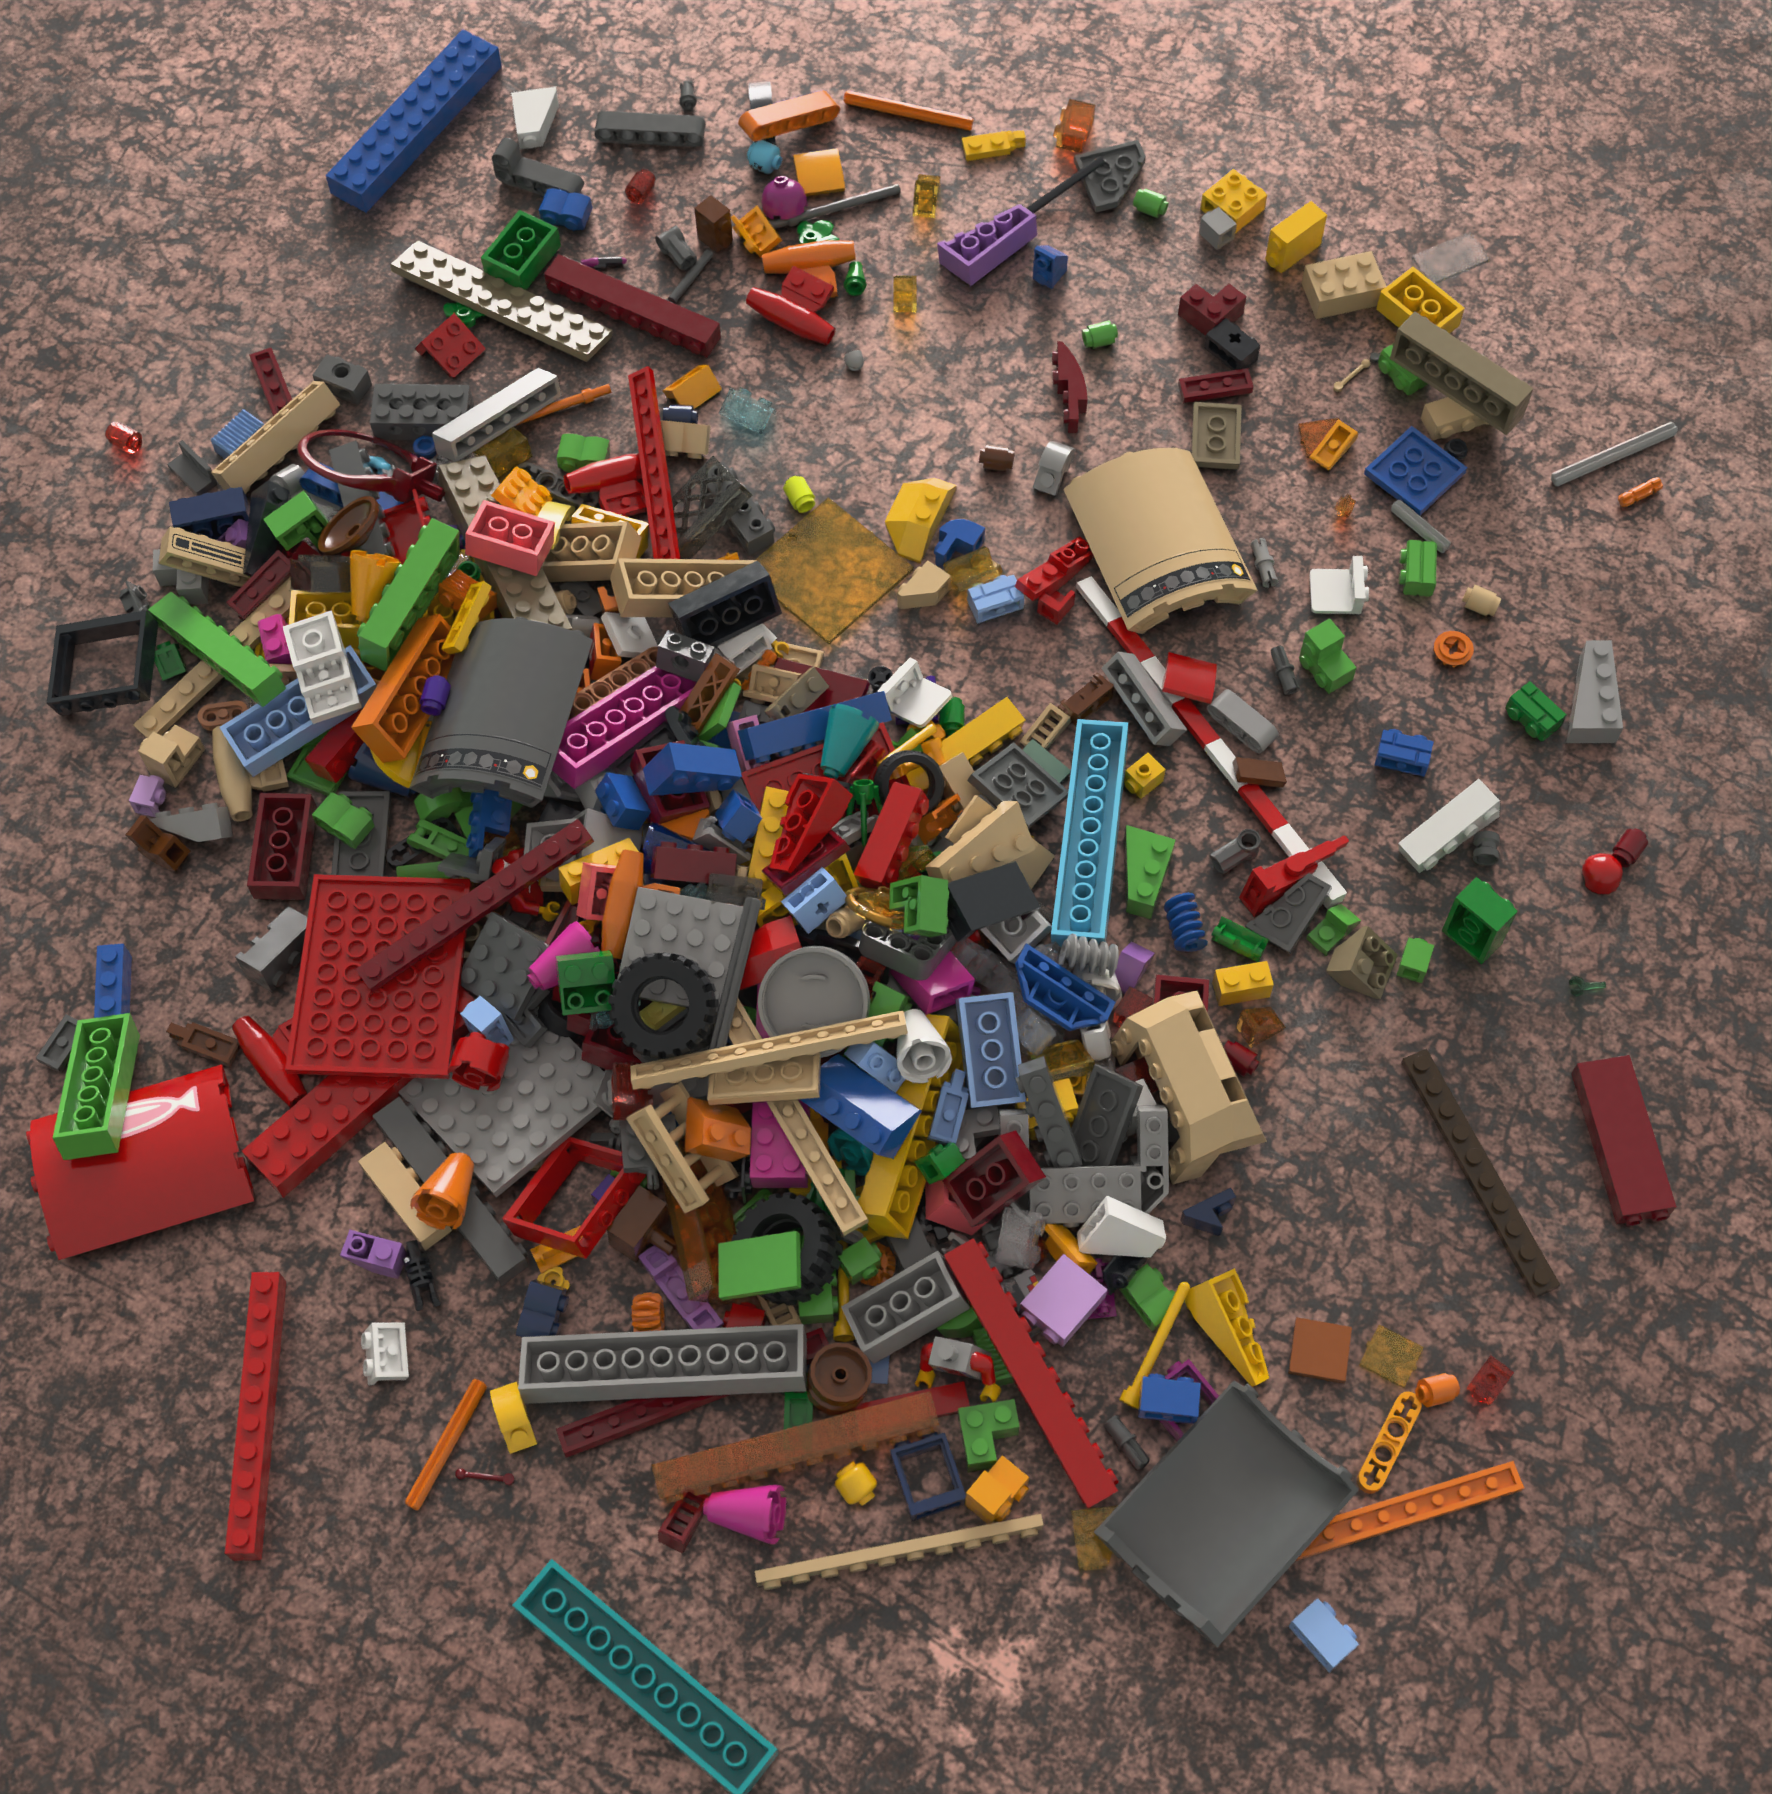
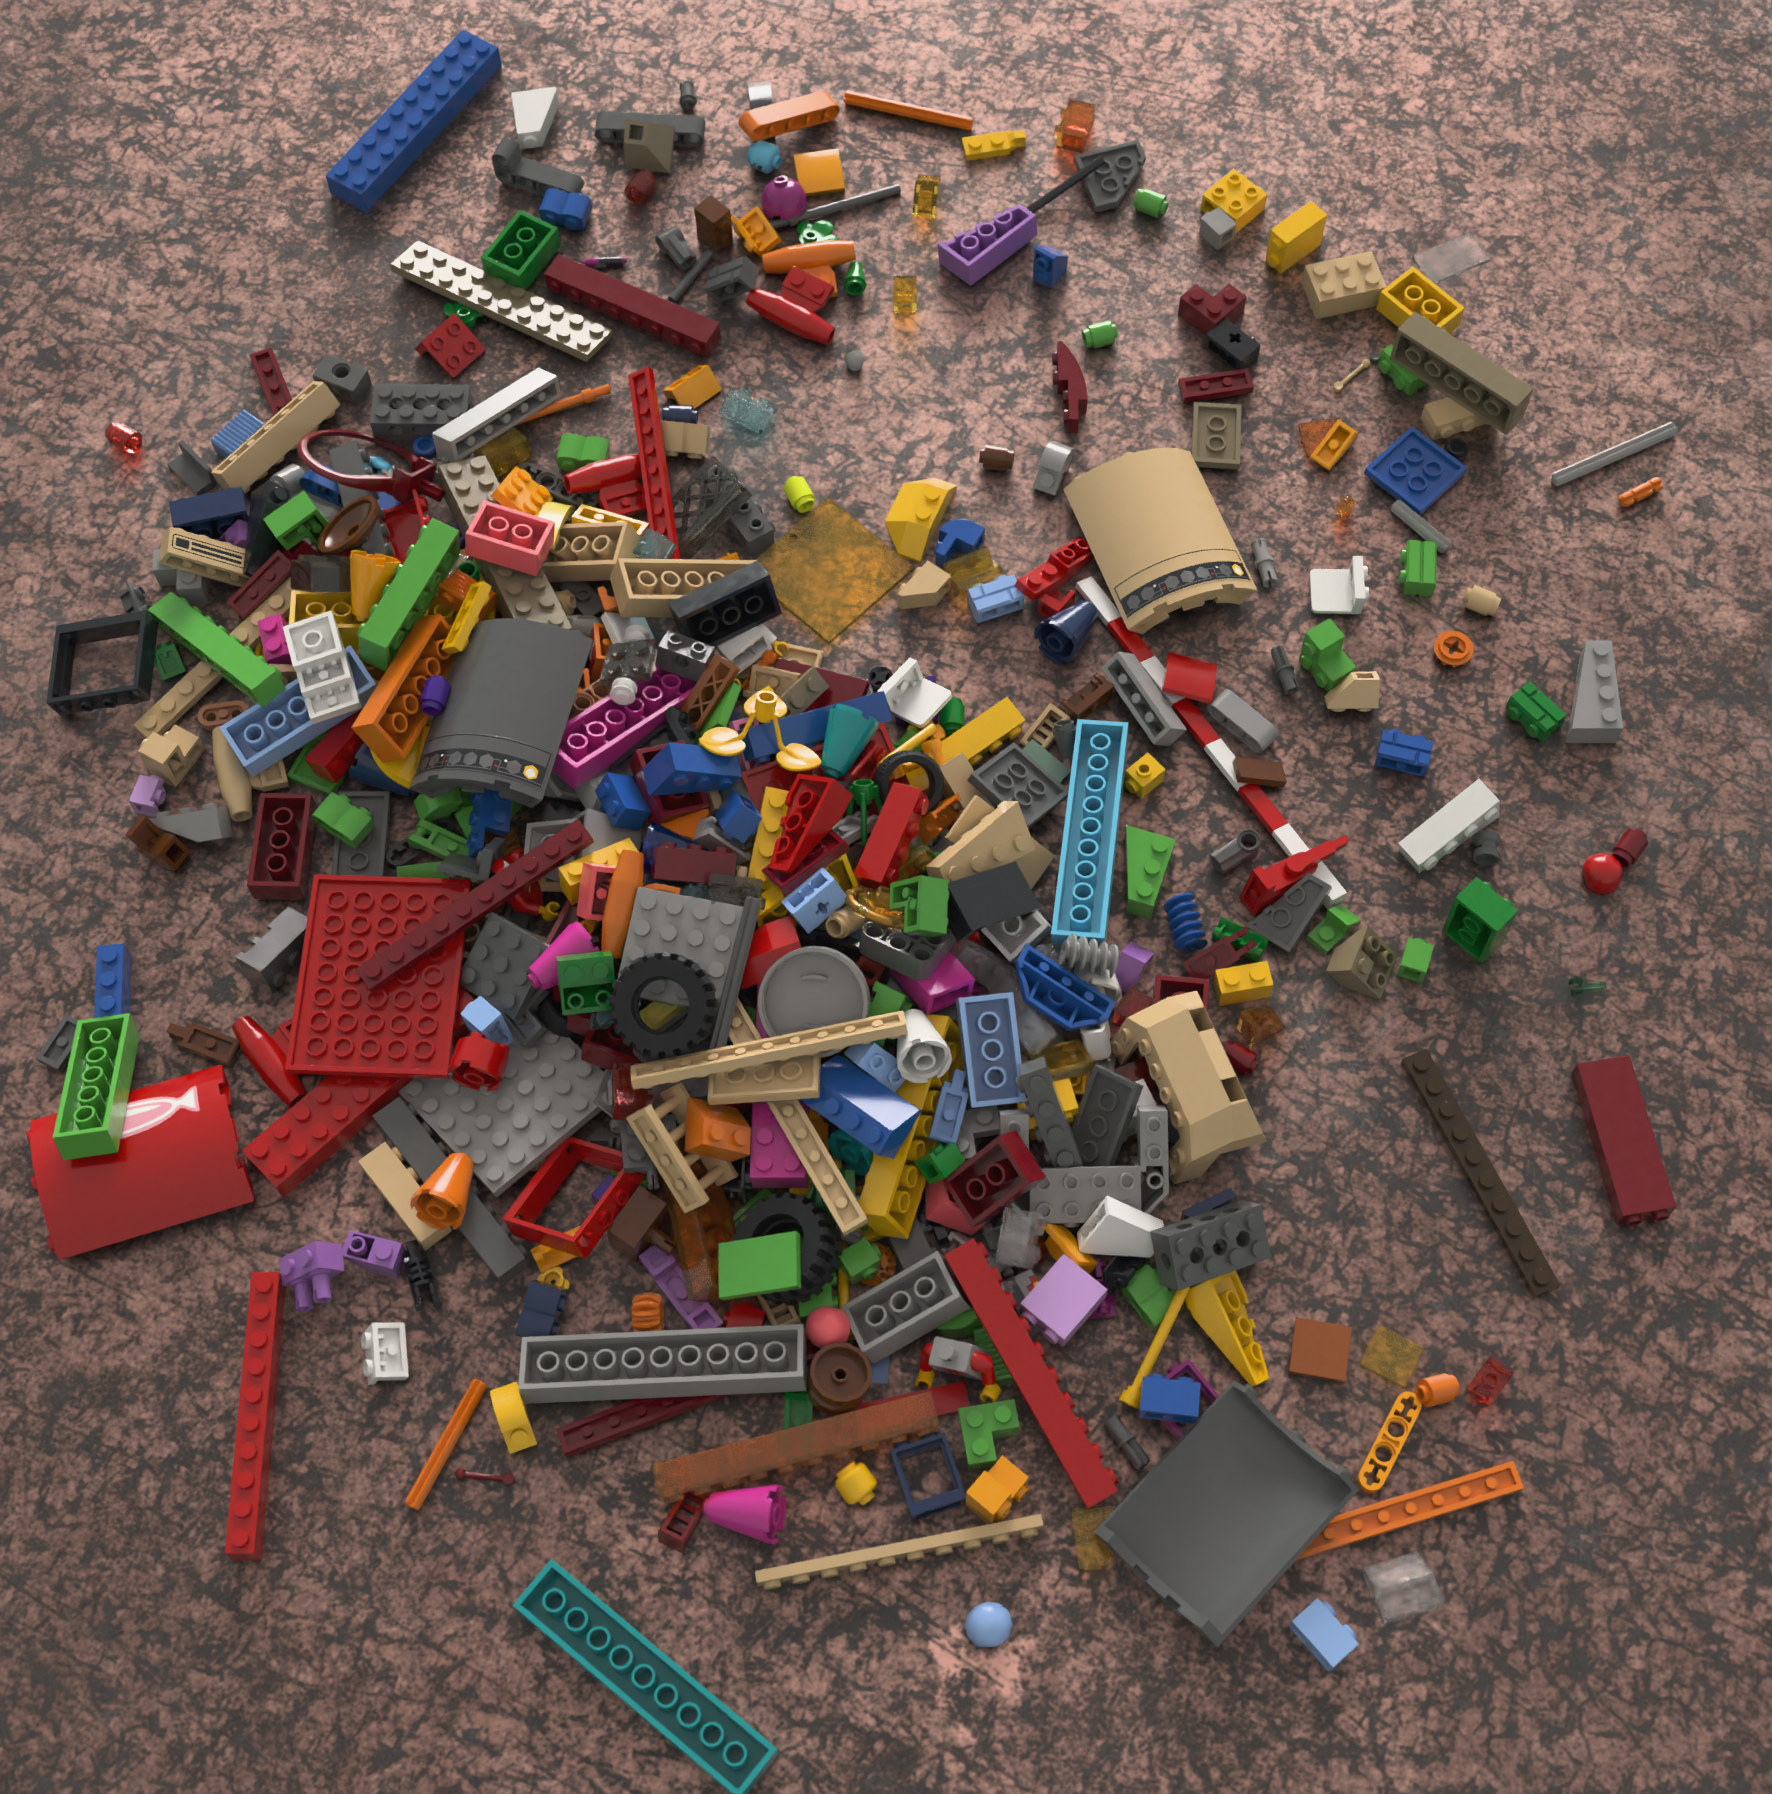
(311, 1268): none -> medium lavender brick
(629, 663): none -> clear smoke plate
(648, 146): none -> dark tan slope
(654, 546): none -> clear light blue brick
(732, 279): none -> dark grey brick
(764, 707): none -> yellow plant
(827, 1326): none -> coral hair
(988, 1624): none -> light blue hair
(1064, 734): none -> dark grey cone
(1066, 631): none -> dark blue cone
(1210, 1244): none -> dark grey brick
(1217, 956): none -> dark red hinge
(1355, 691): none -> tan slope
(1402, 1587): none -> clear slope

